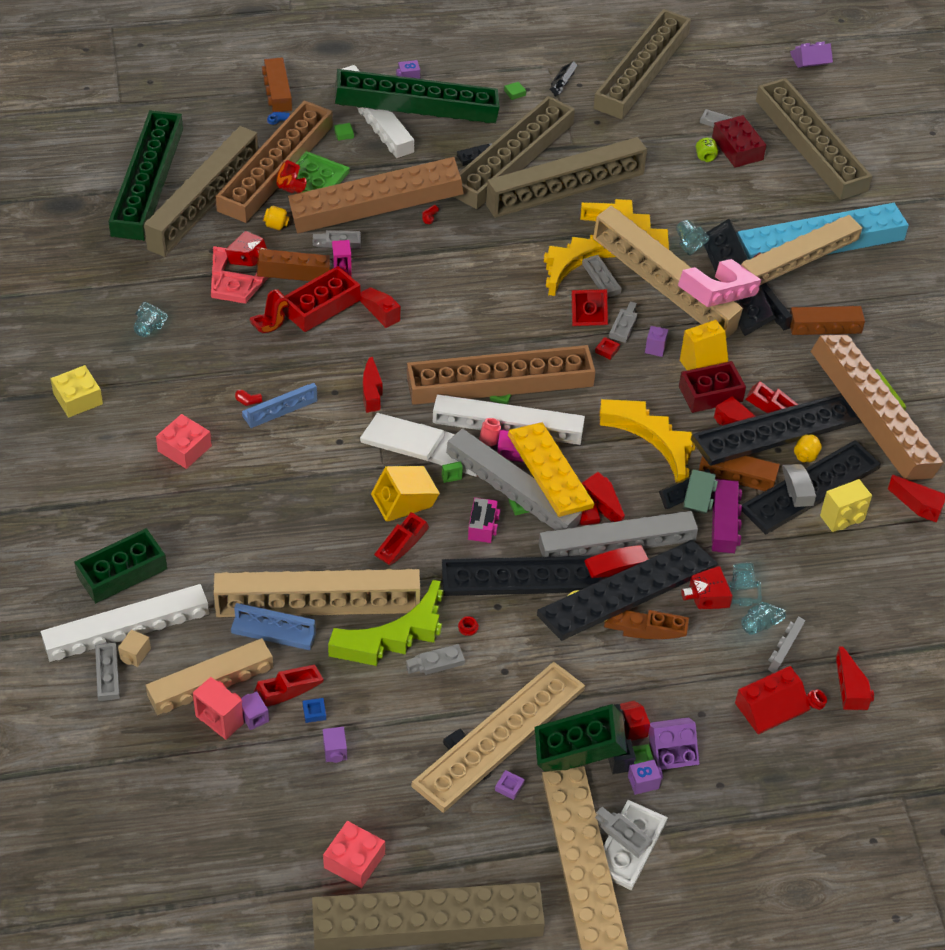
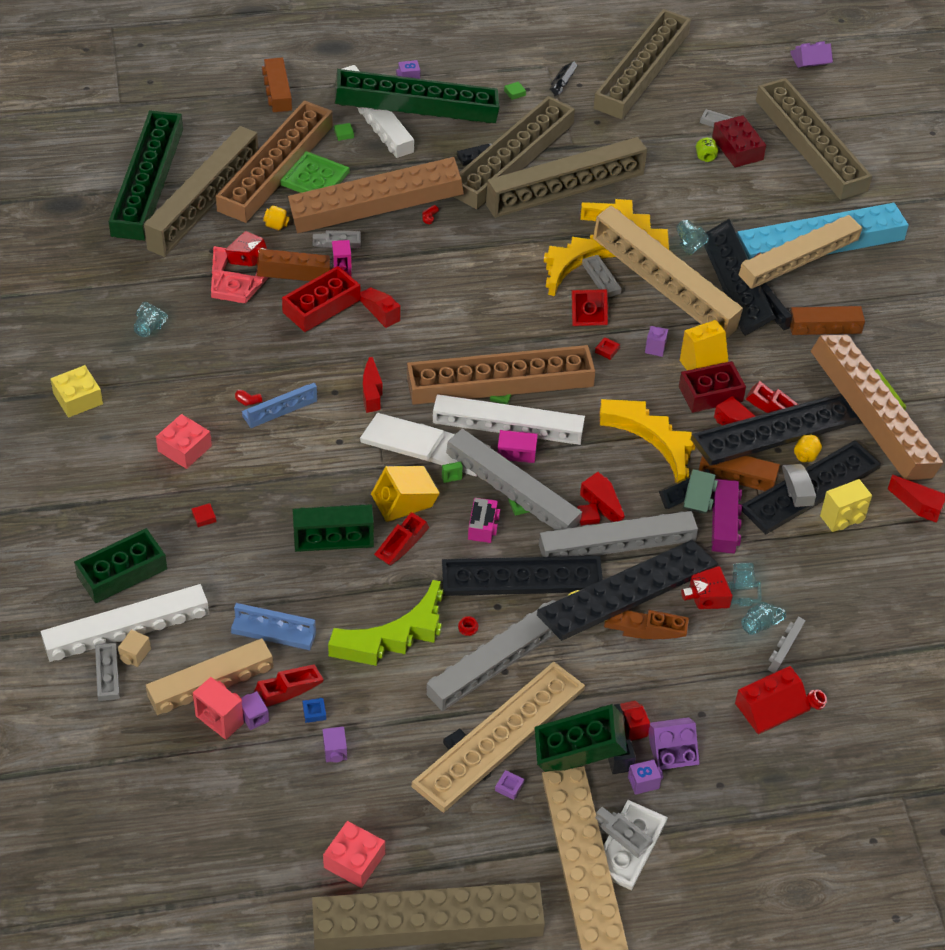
(203, 515): none -> red tile
(273, 313): red animal -> none
(276, 117): blue arm -> none
(287, 177): red animal -> none
(319, 591): tan brick -> none
(333, 527): none -> dark green brick
(436, 660): light grey hinge -> none
(488, 660): none -> light grey brick
(490, 431): coral brick -> none
(550, 469): yellow plate -> none
(615, 561): red slope -> none
(624, 323): light grey hinge -> none
(642, 753): bright green tile -> none
(734, 285): bright pink arch -> none
(853, 683): red slope -> none

